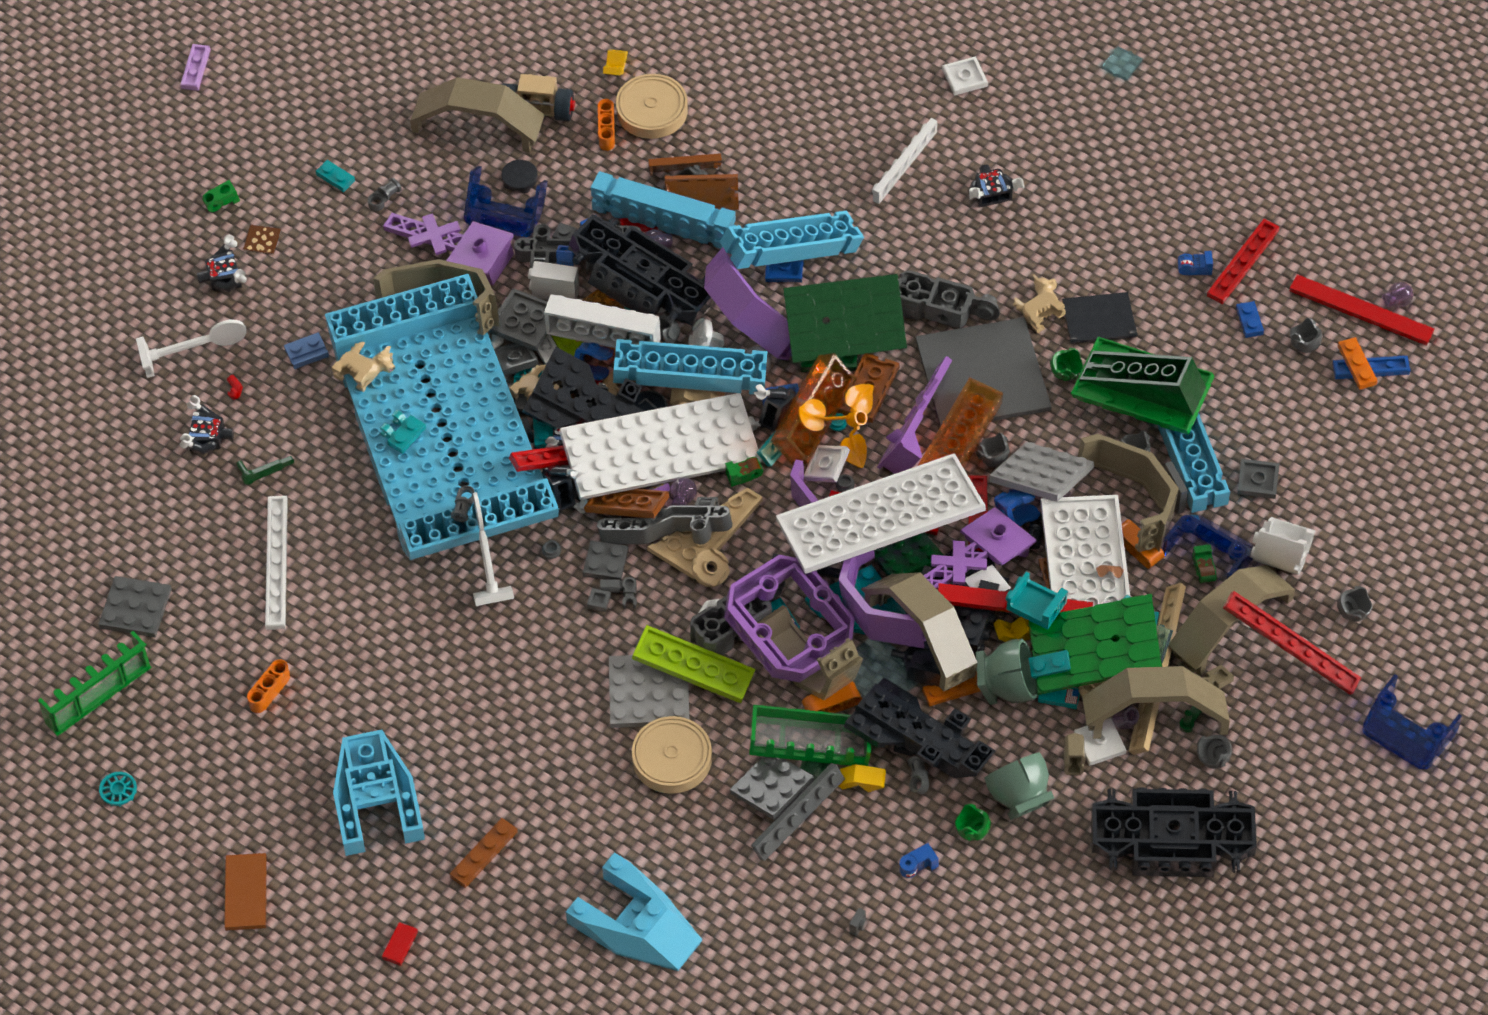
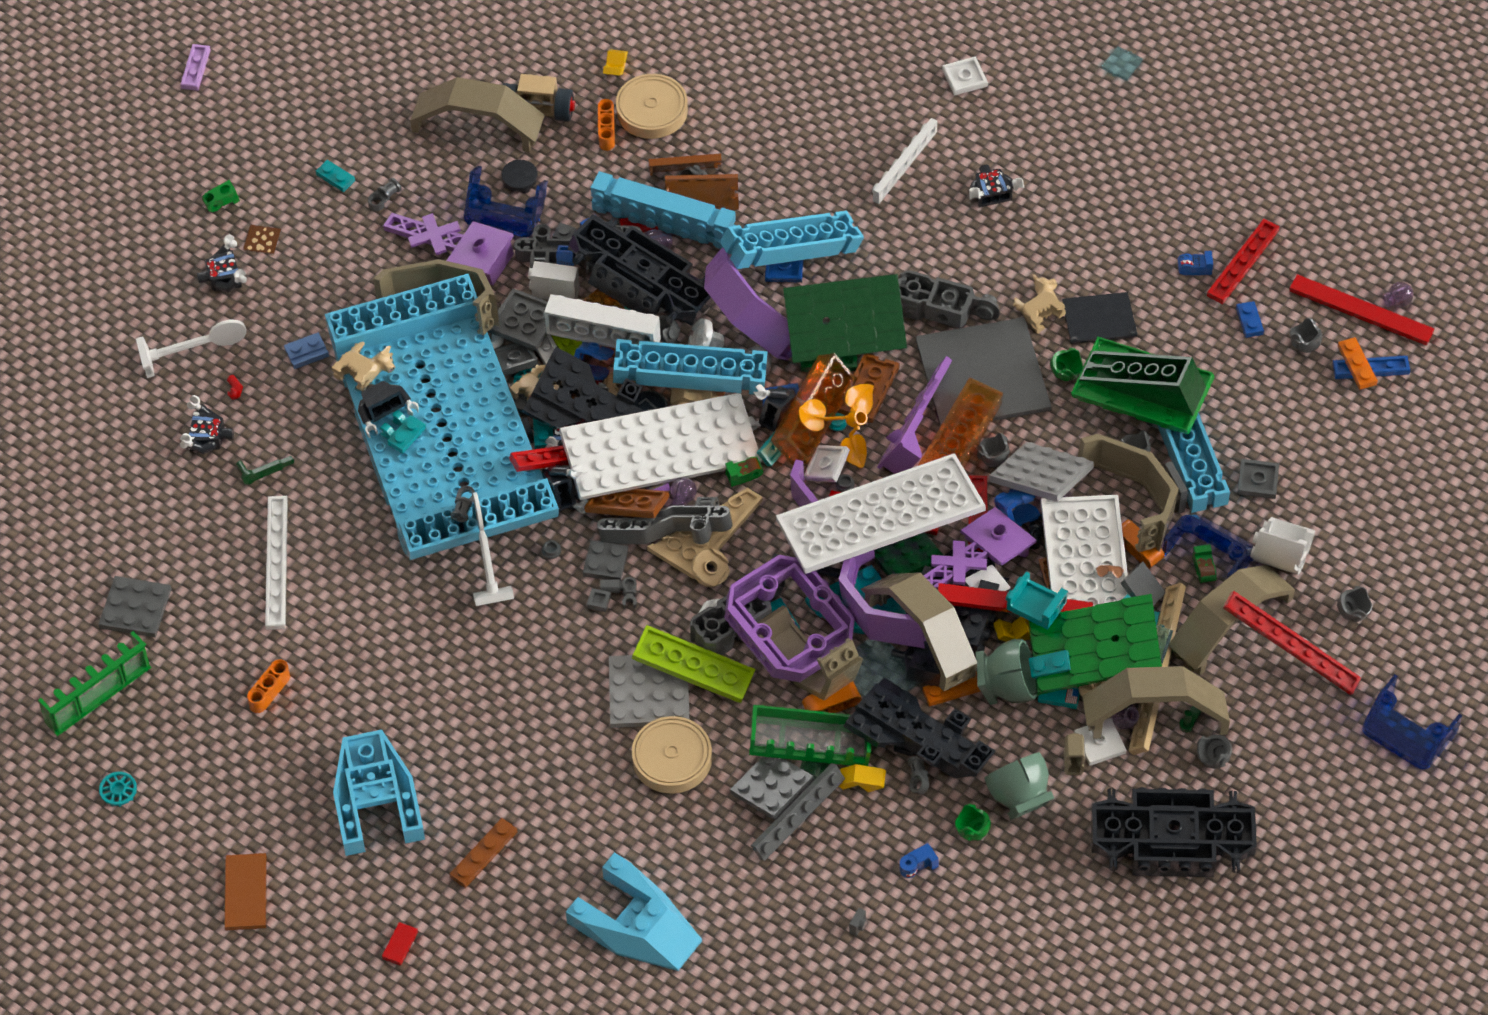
(381, 401): none -> black torso
(1142, 582): none -> dark grey tile
(1219, 677): dark tan plate -> none

